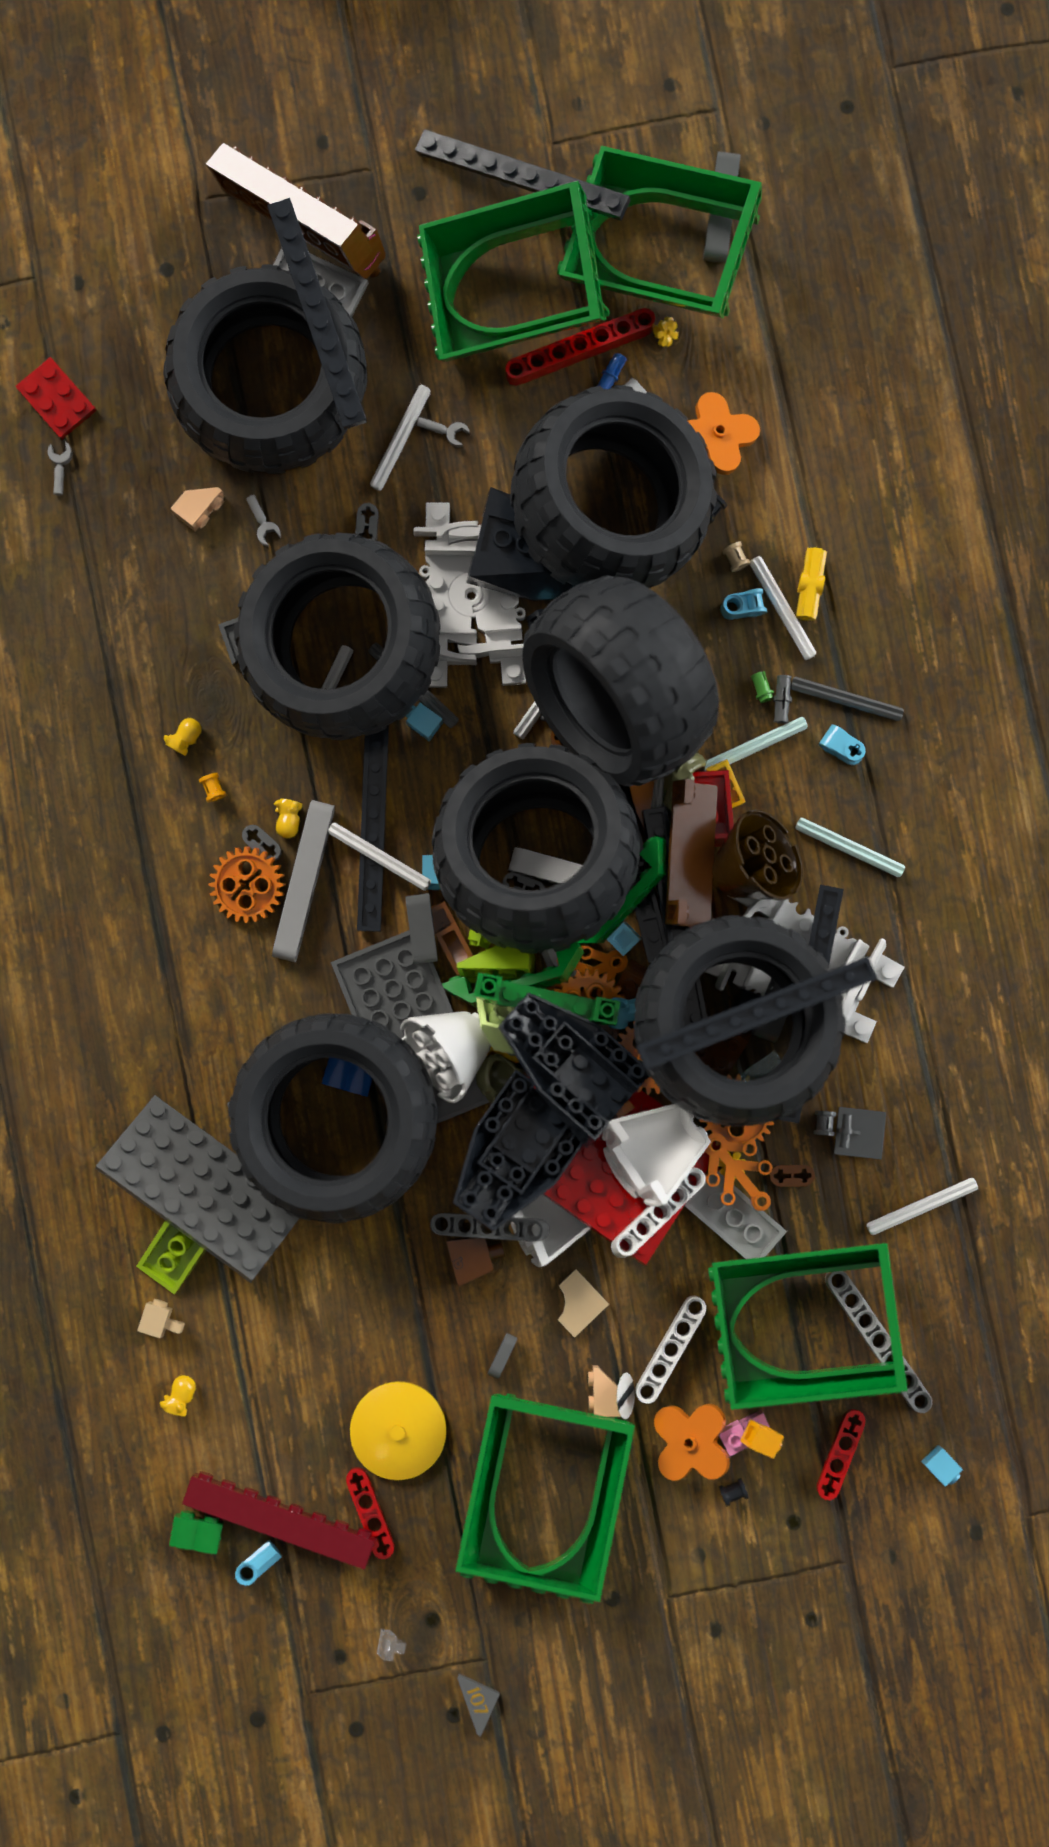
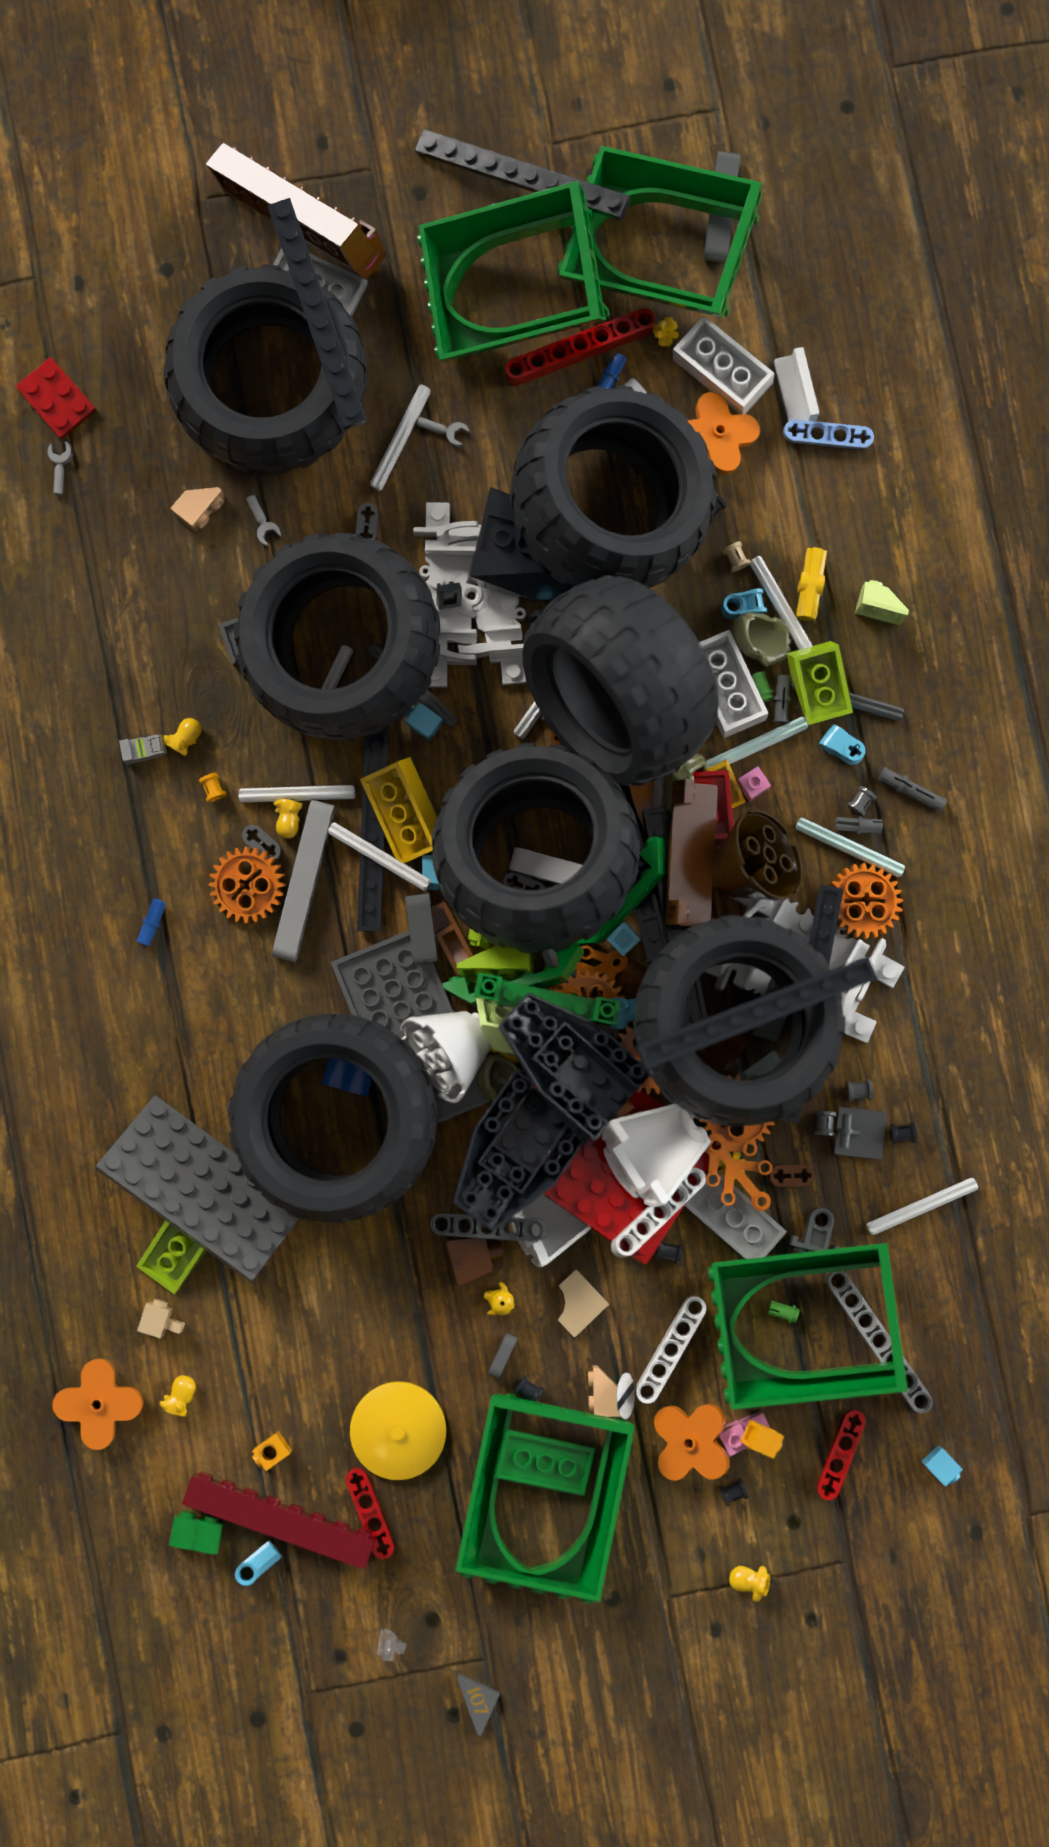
(116, 1403): none -> orange plant
(142, 748): none -> light grey leg
(151, 922): none -> blue axle
(275, 1441): none -> light orange brick
(297, 793): none -> white axle
(402, 809): none -> yellow slope
(448, 595): none -> black tile
(496, 1296): none -> yellow animal
(528, 1390): none -> black bush
(543, 1462): none -> green tile
(669, 1252): none -> black bush
(723, 365): none -> white brick
(738, 697): none -> white brick
(747, 1580): none -> yellow animal
(753, 784): none -> bright pink brick
(761, 637): none -> olive piece
(784, 1311): none -> bright green pin
(796, 386): none -> white panel
(814, 1236): none -> dark grey pin
(820, 682): none -> lime slope
(828, 434): none -> light blue beam
(859, 1090): none -> dark grey bush
(860, 825): none -> dark grey axle
(861, 801): none -> dark grey bush
(862, 881): none -> orange gear
(880, 603): none -> yellowish green slope
(903, 1133): none -> black bush
(912, 789): none -> dark grey pin

